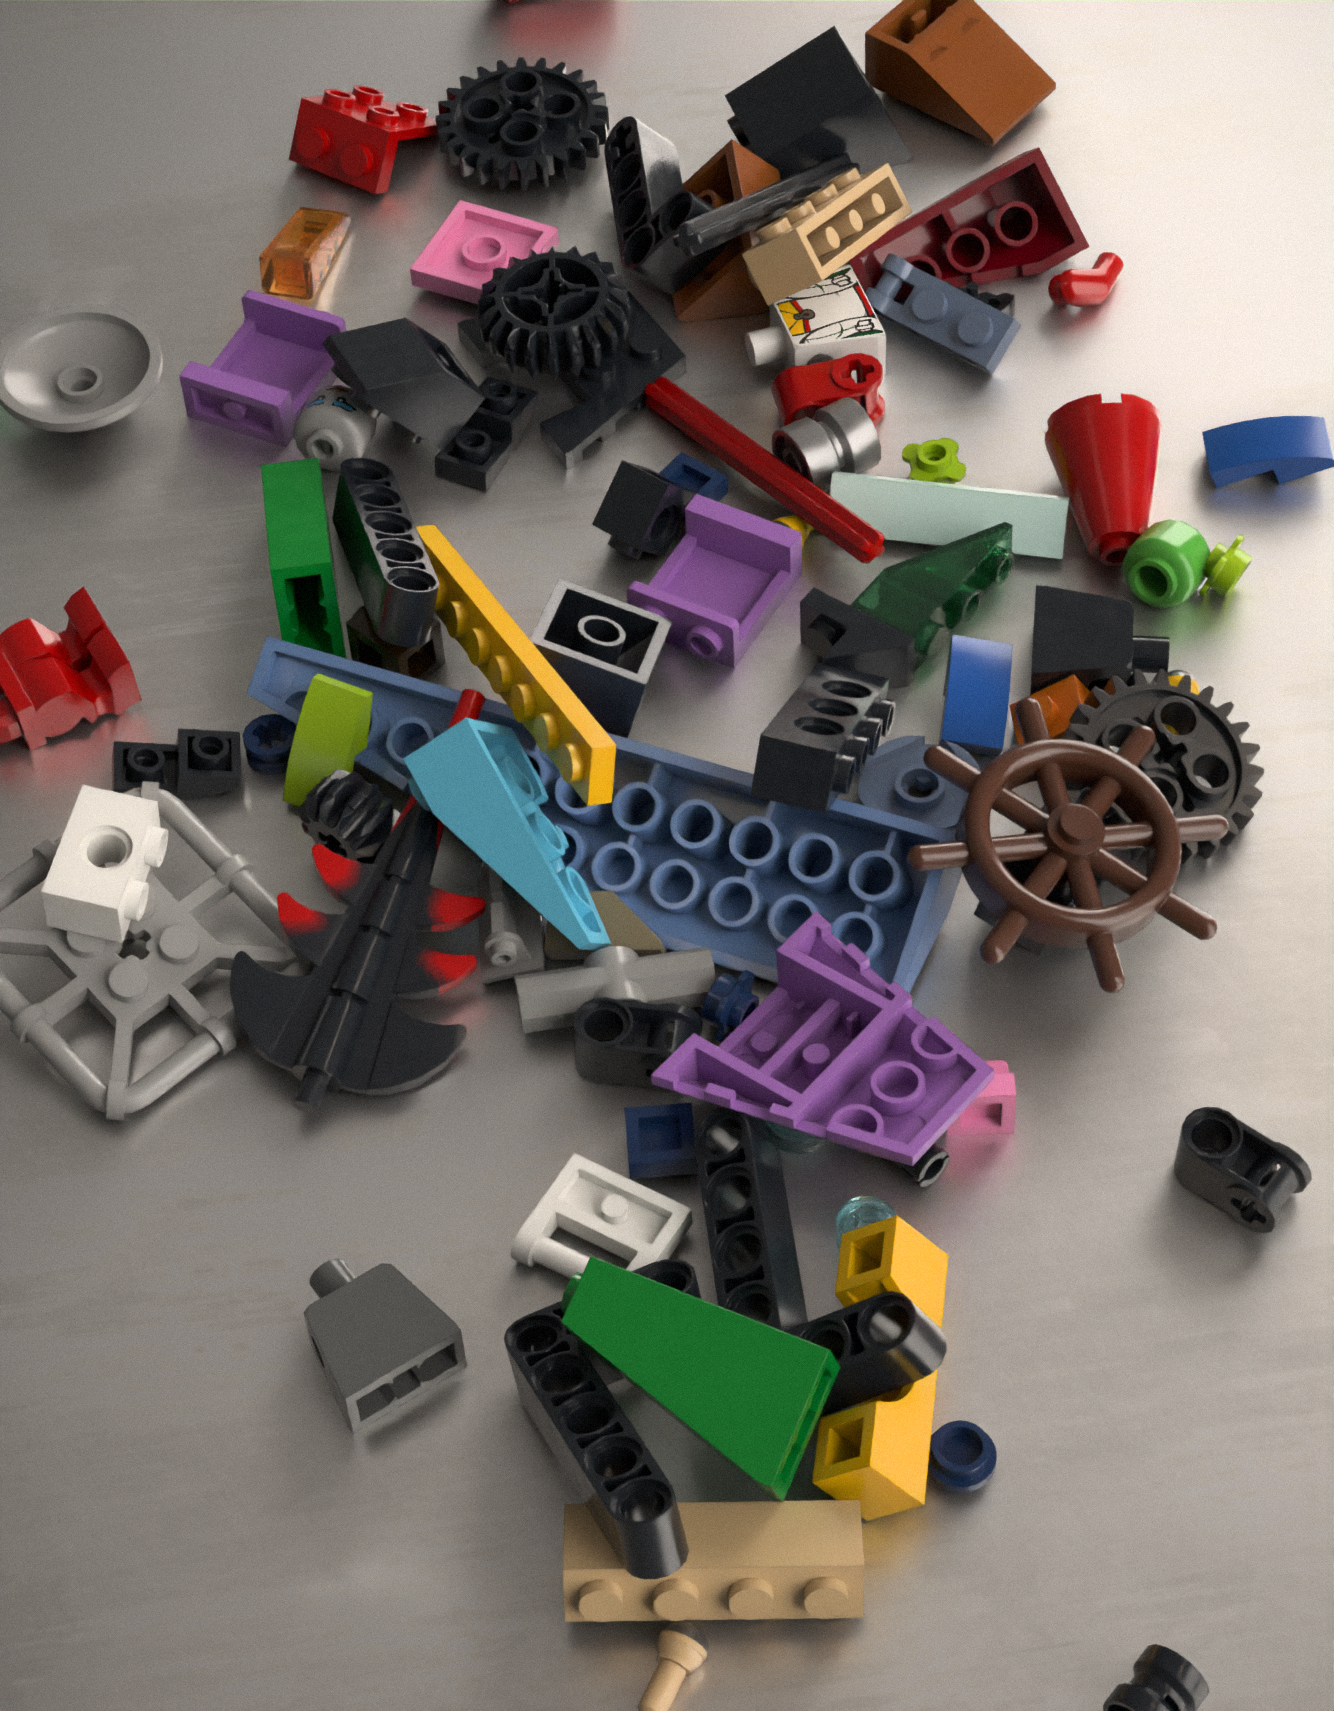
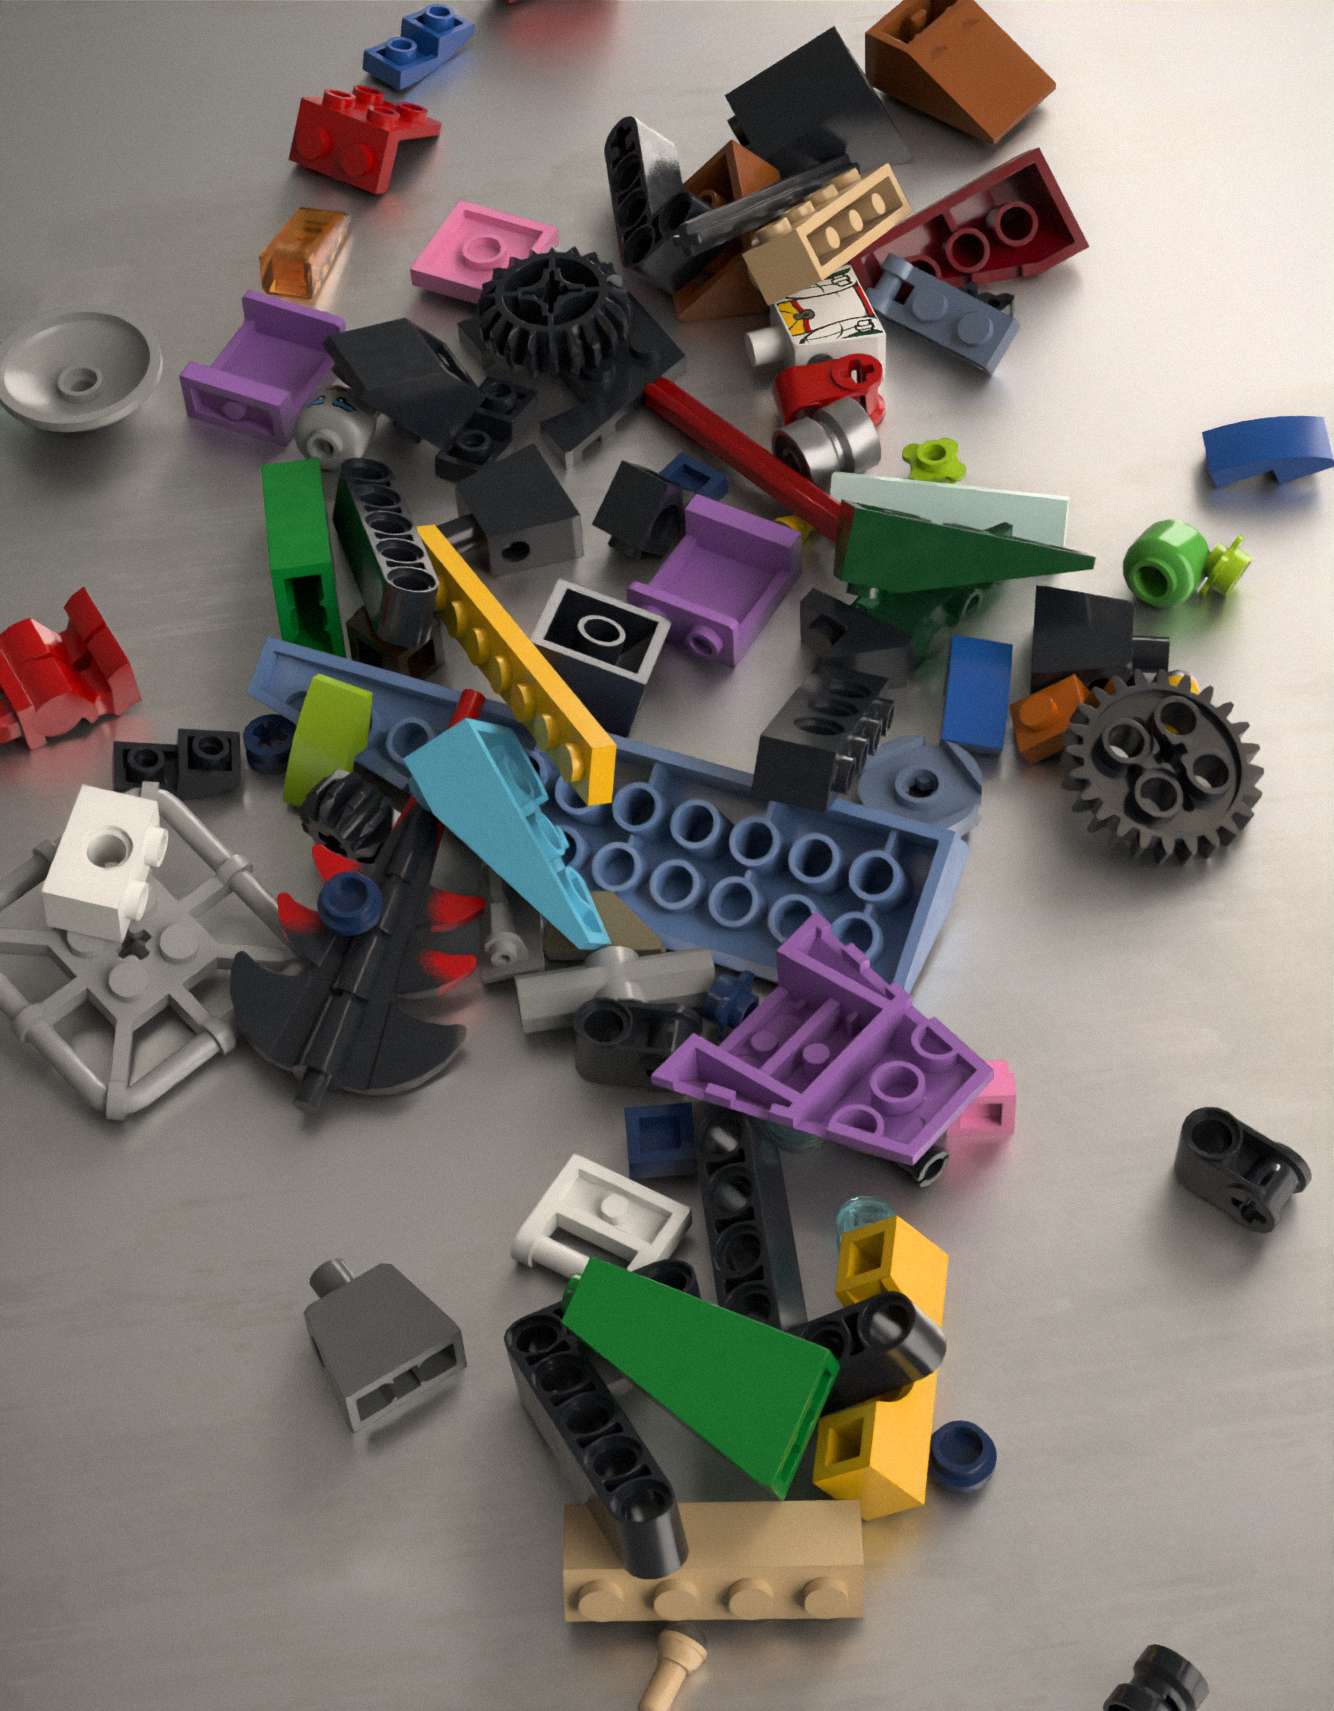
(350, 904): none -> dark blue plate
(424, 45): none -> blue slope
(515, 516): none -> black torso
(522, 123): black gear -> none
(908, 553): none -> dark green wedge
(1048, 880): reddish brown brick -> none
(1086, 286): arm -> none
(1107, 468): red cone -> none

